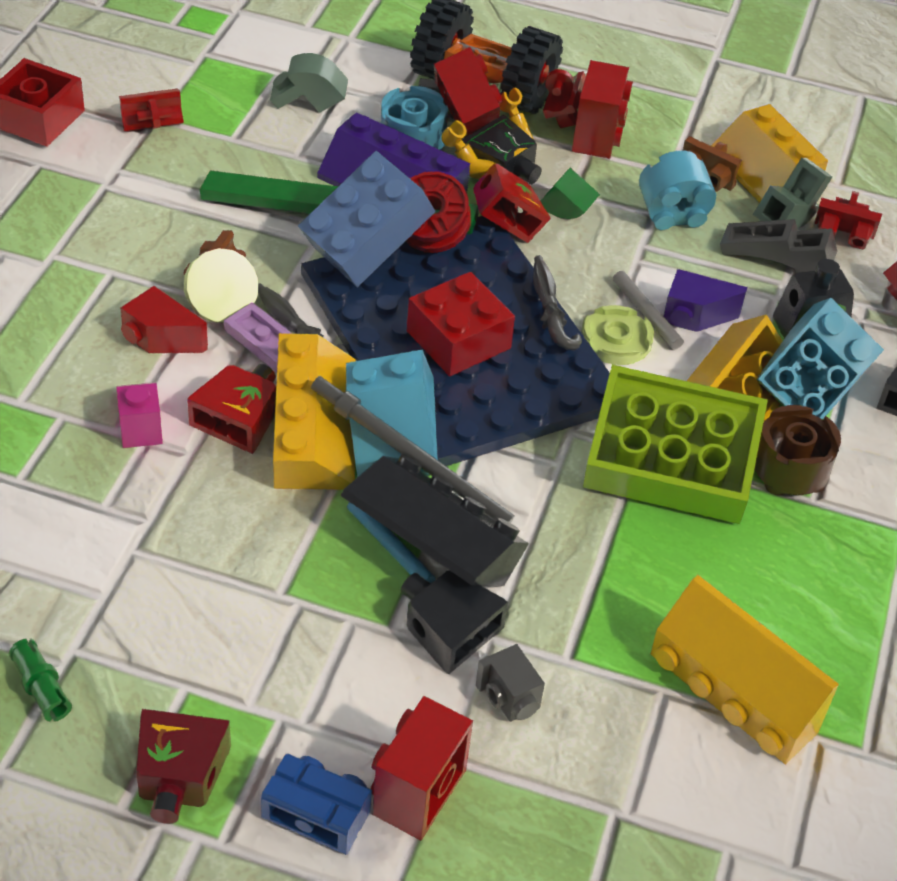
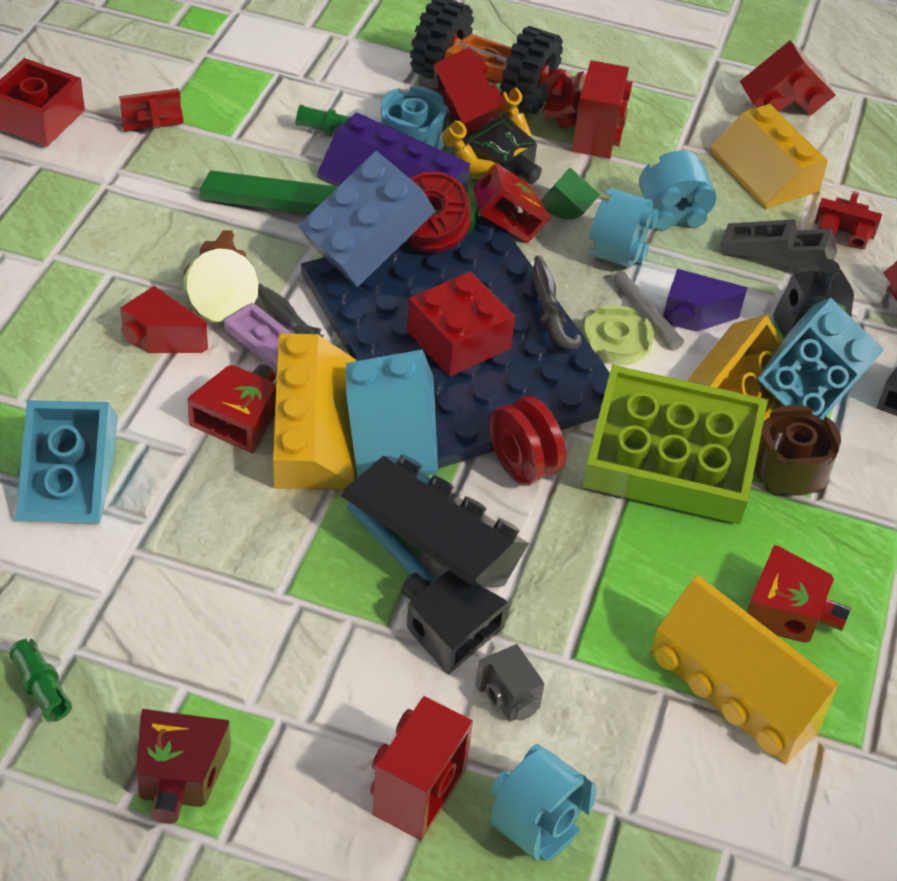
(66, 461): none -> medium azure slope
(139, 415): dark pink slope -> none
(314, 78): sand green brick -> none
(316, 802): blue brick -> none
(320, 119): none -> green pin
(349, 407): dark grey bar -> none
(527, 440): none -> red wheel
(540, 803): none -> medium azure brick
(622, 228): none -> medium azure brick
(719, 164): dark orange hips -> none
(786, 78): none -> red brick
(794, 597): none -> red torso
(797, 197): sand green brick -> none

